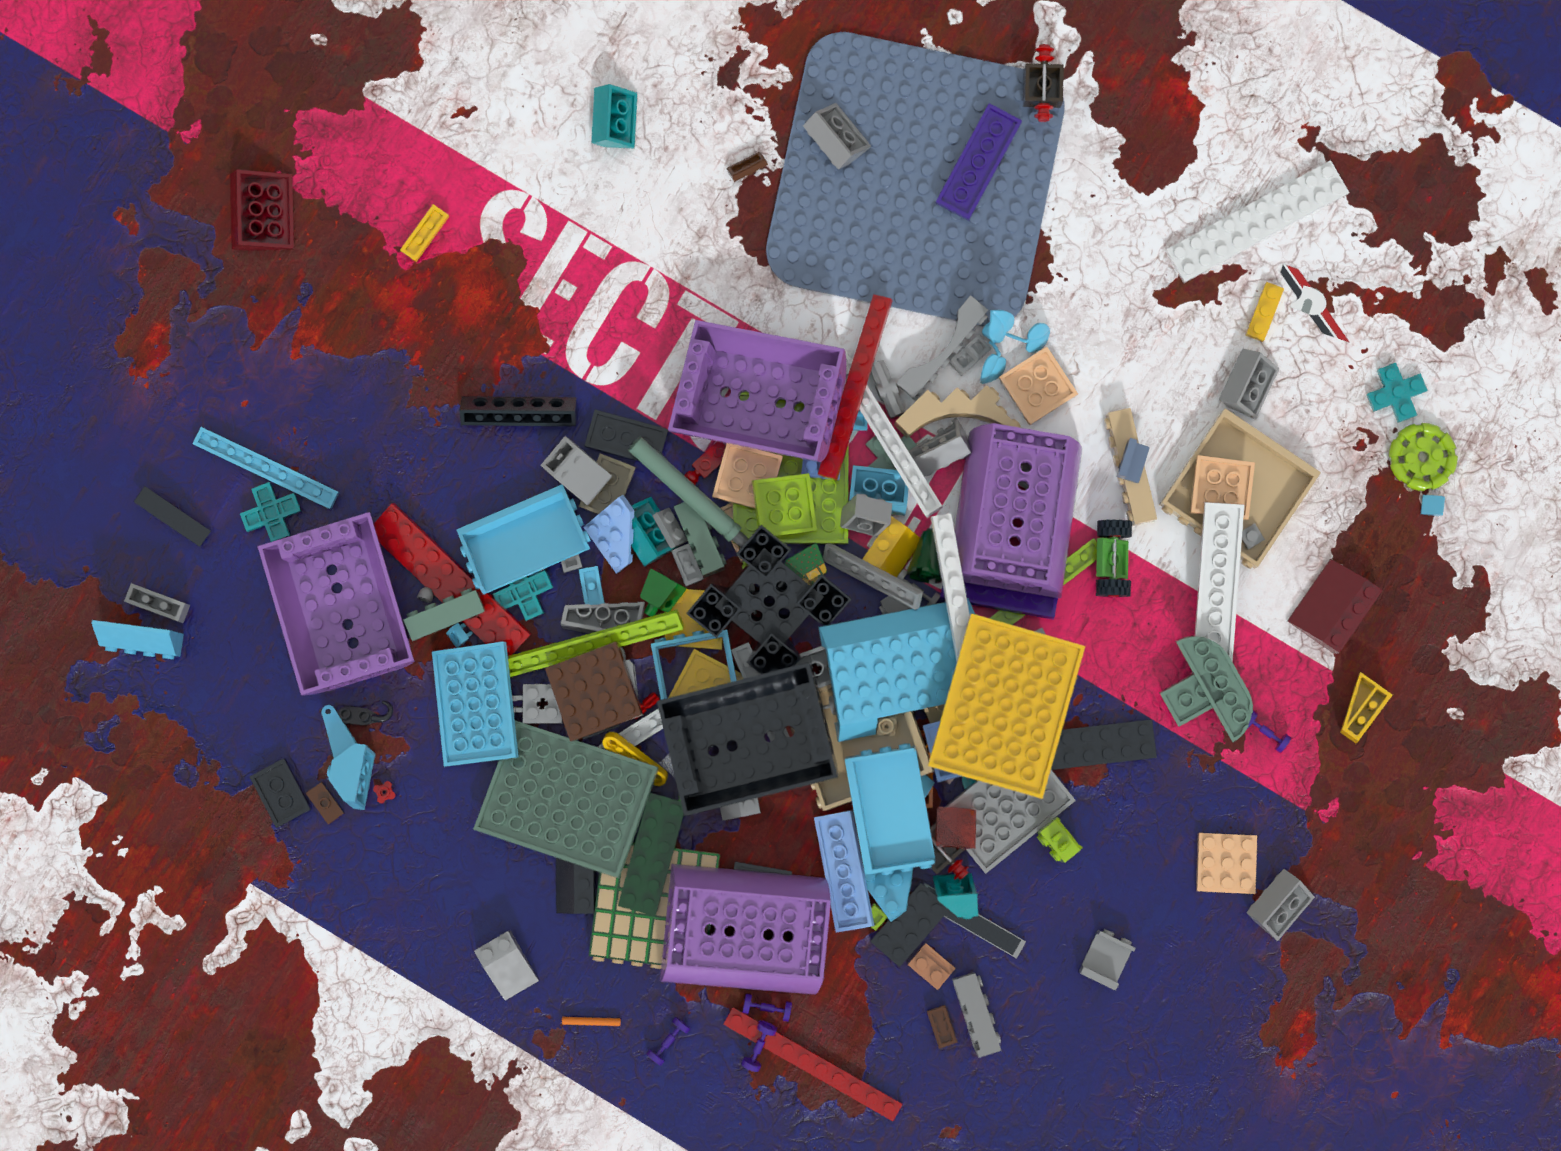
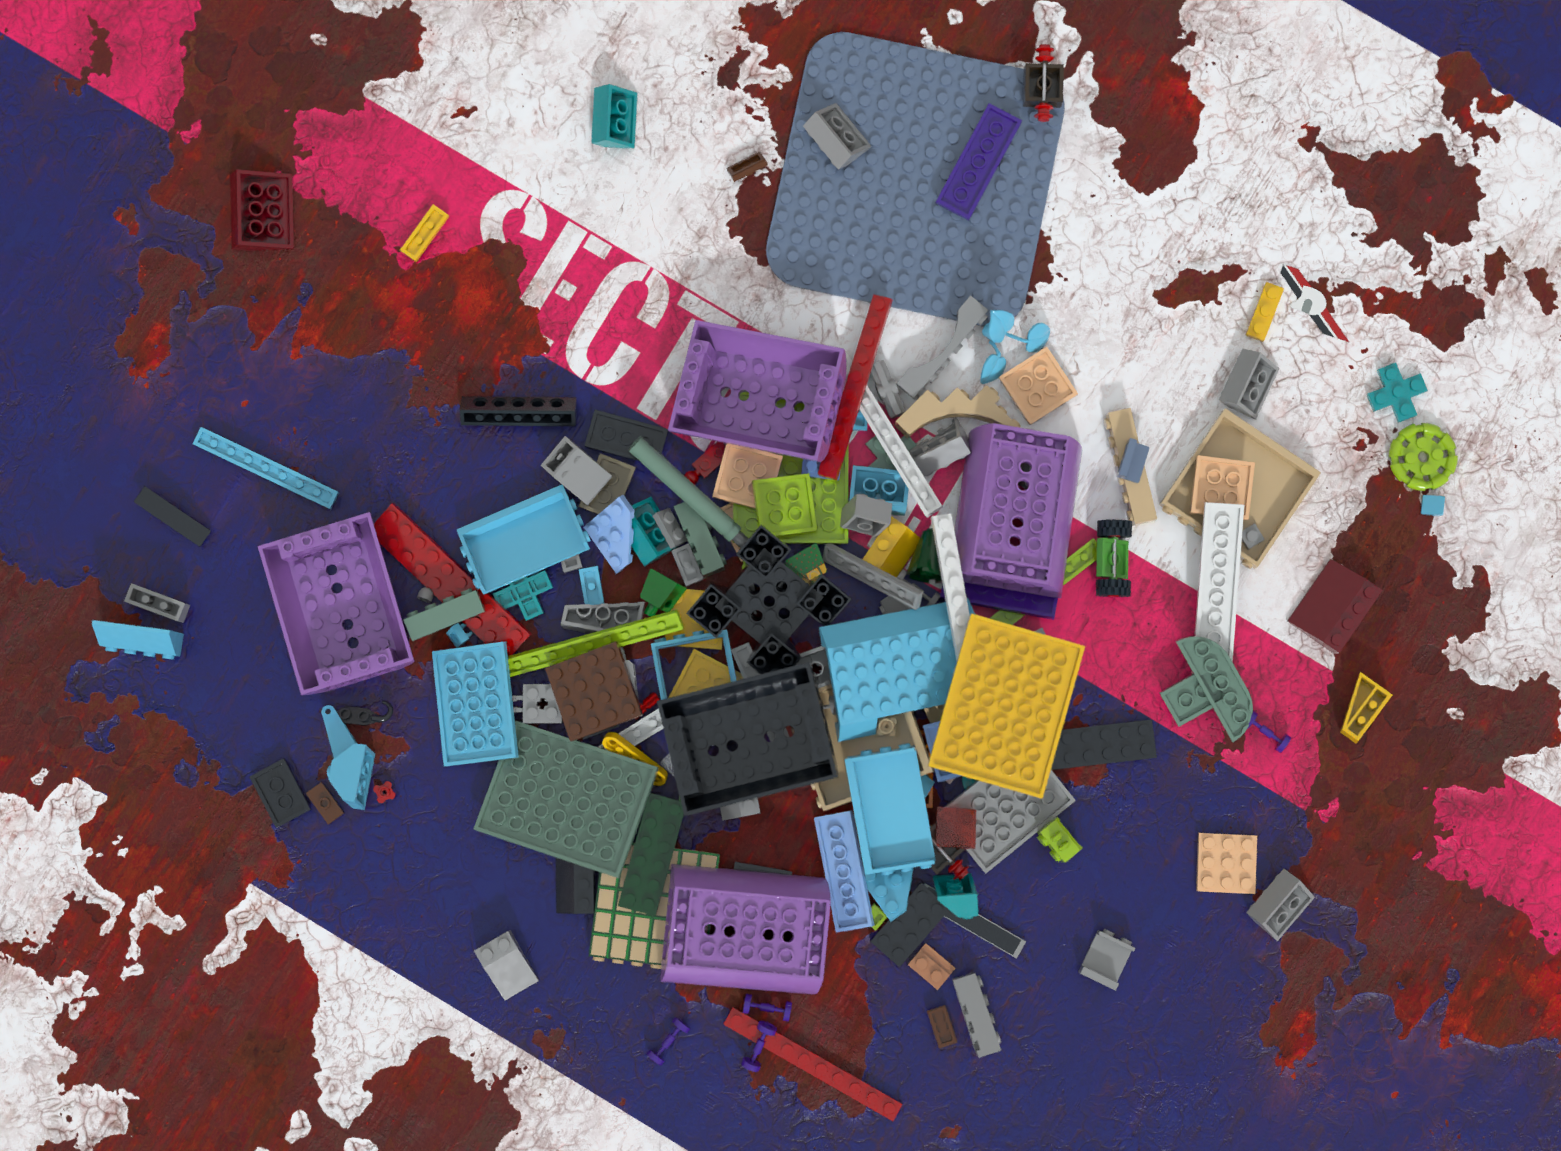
(270, 512): teal plate -> none
(591, 1021): orange bar -> none
(970, 355): light grey slope -> none
(1257, 221): white plate -> none

